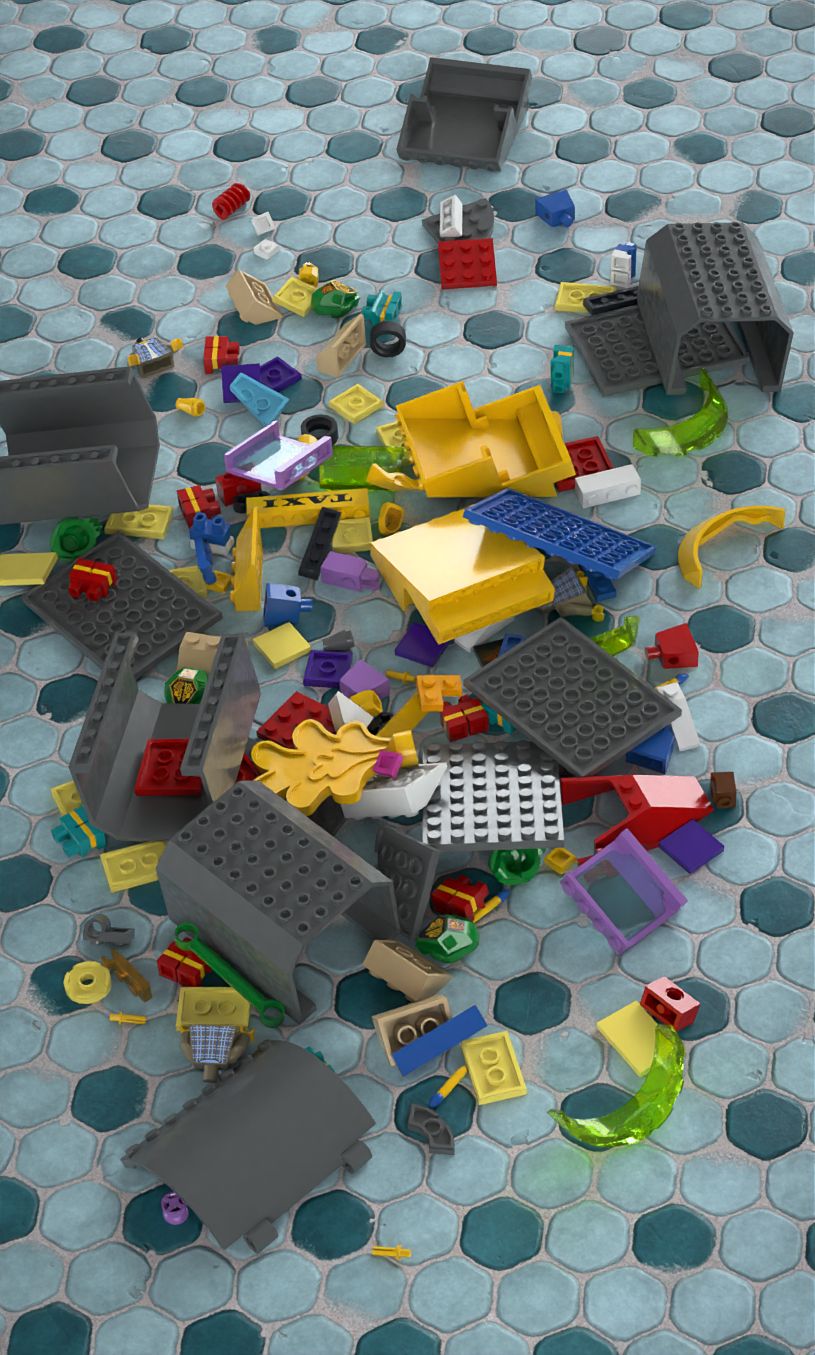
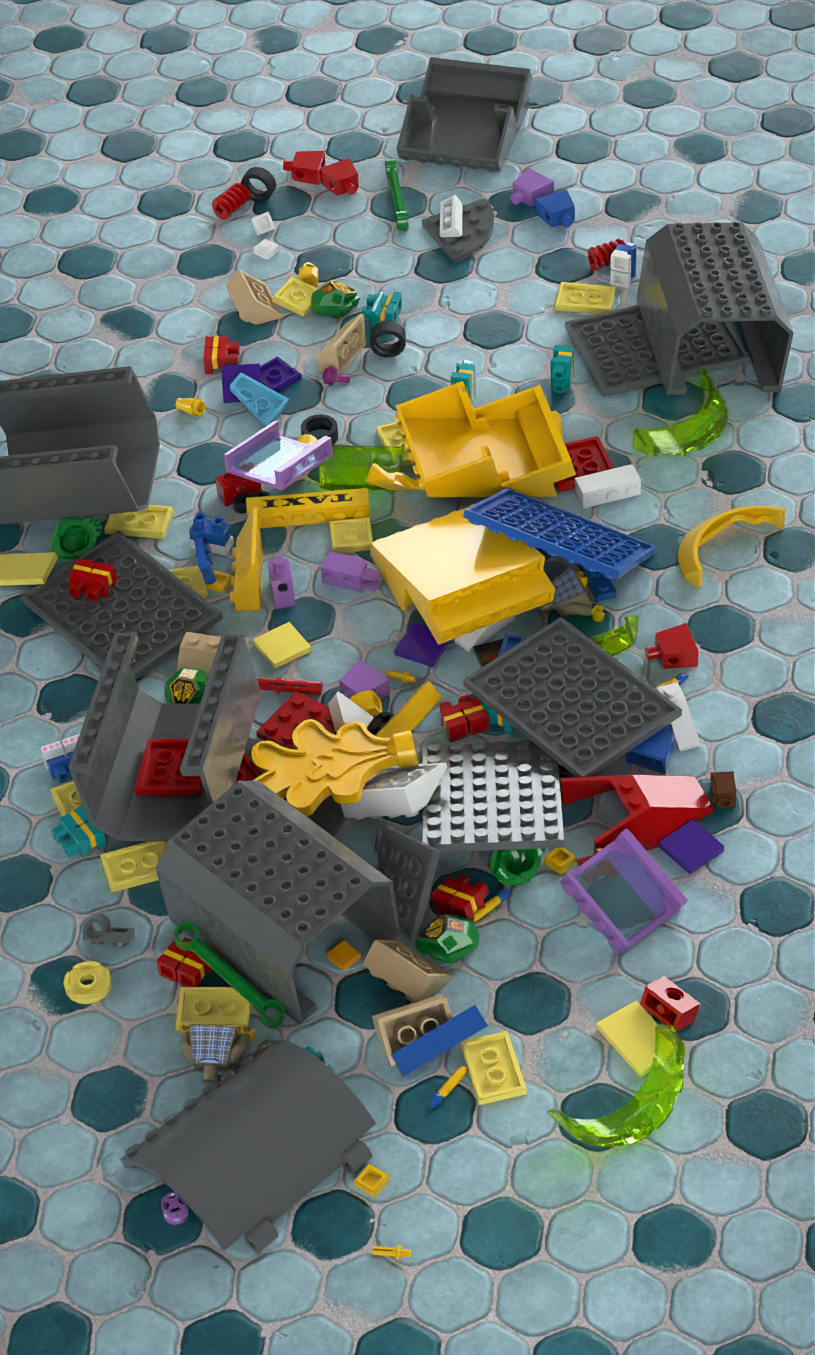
(57, 760): none -> hips
(127, 973): pearl gold plate -> none
(127, 1018): yellow piece -> none
(153, 355): torso -> none
(196, 500): red hips -> none
(265, 177): none -> black tyre
(273, 684): none -> red pin
(280, 573): none -> medium lavender torso
(283, 605): blue torso -> none
(306, 166): none -> red torso
(319, 543): black plate -> none
(326, 668): dark purple tile -> none
(330, 376): none -> magenta plate
(340, 177): none -> red torso
(340, 641): dark grey cone -> none
(343, 955): none -> light orange tile
(356, 403): light yellow tile -> none
(371, 1180): none -> yellow tile
(388, 763): dark pink tile -> none
(390, 518): rock -> none
(397, 198): none -> green piece
(432, 1128): dark grey tile -> none
(433, 687): light orange plate -> none
(466, 373): none -> teal hips
(467, 263): red plate -> none
(531, 186): none -> medium lavender torso
(602, 253): none -> red piece
(611, 301): black plate -> none

